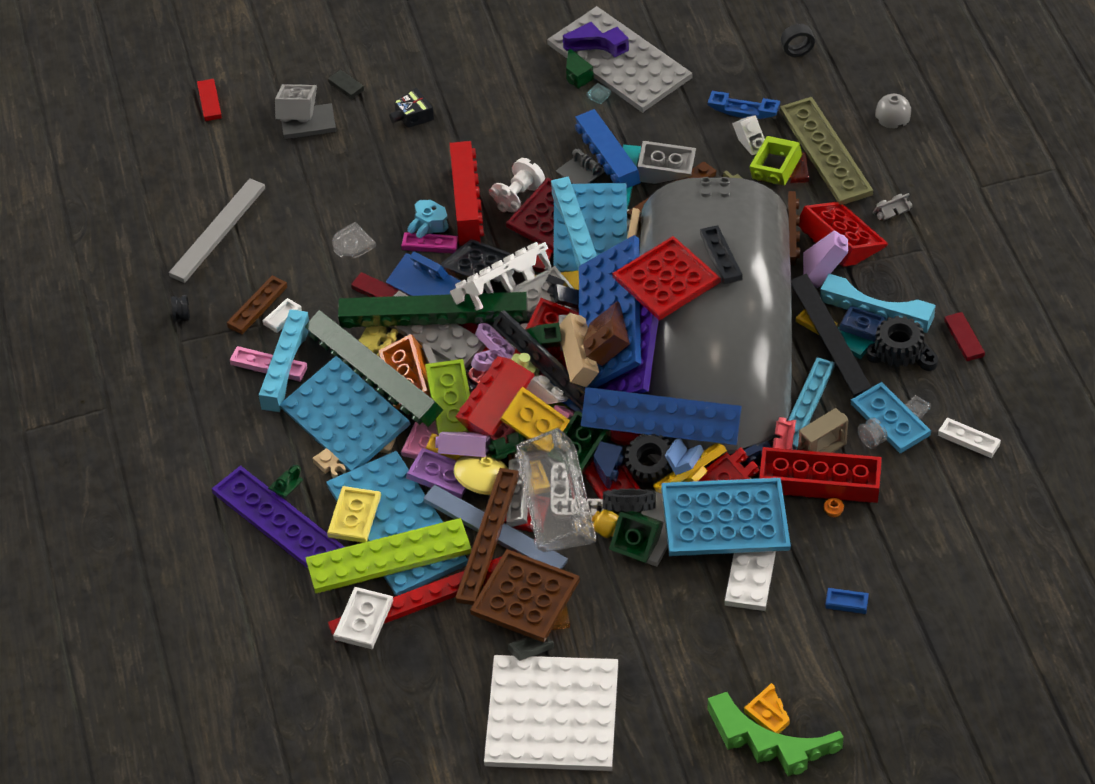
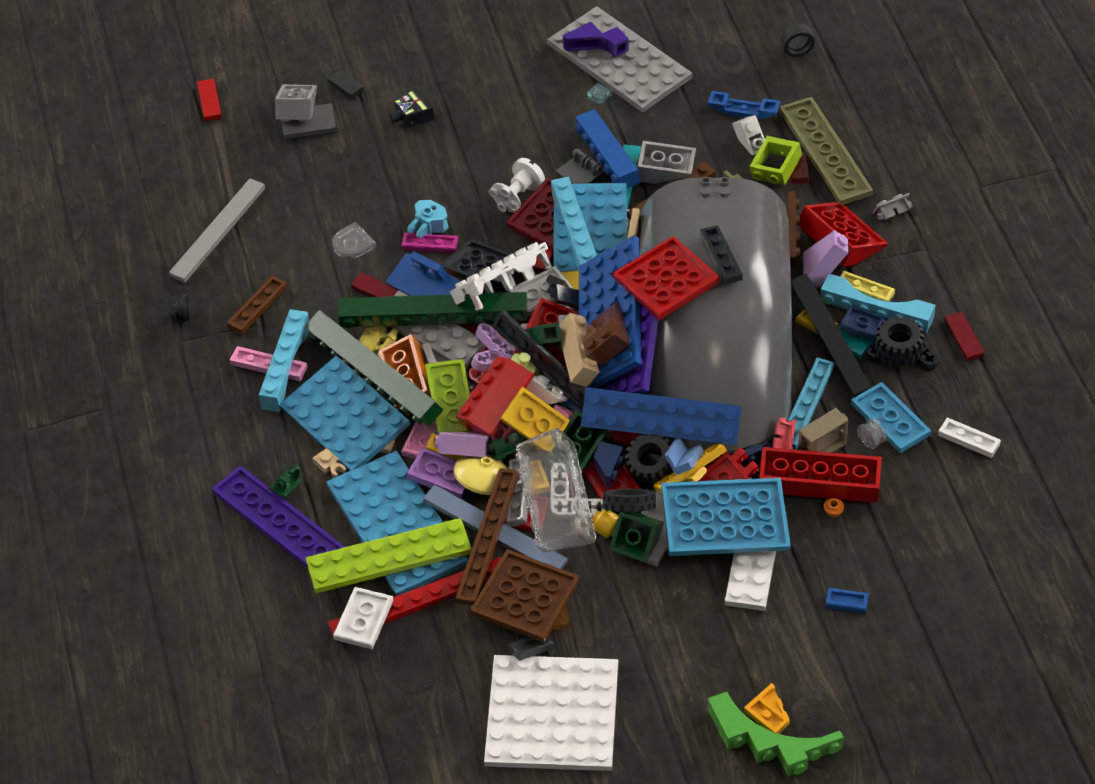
(277, 318): white tile -> none
(354, 514): light yellow tile -> none
(466, 192): red brick -> none
(578, 70): dark green slope -> none
(869, 288): none -> light yellow tile
(893, 110): light grey cylinder -> none
(918, 406): clear tile -> none

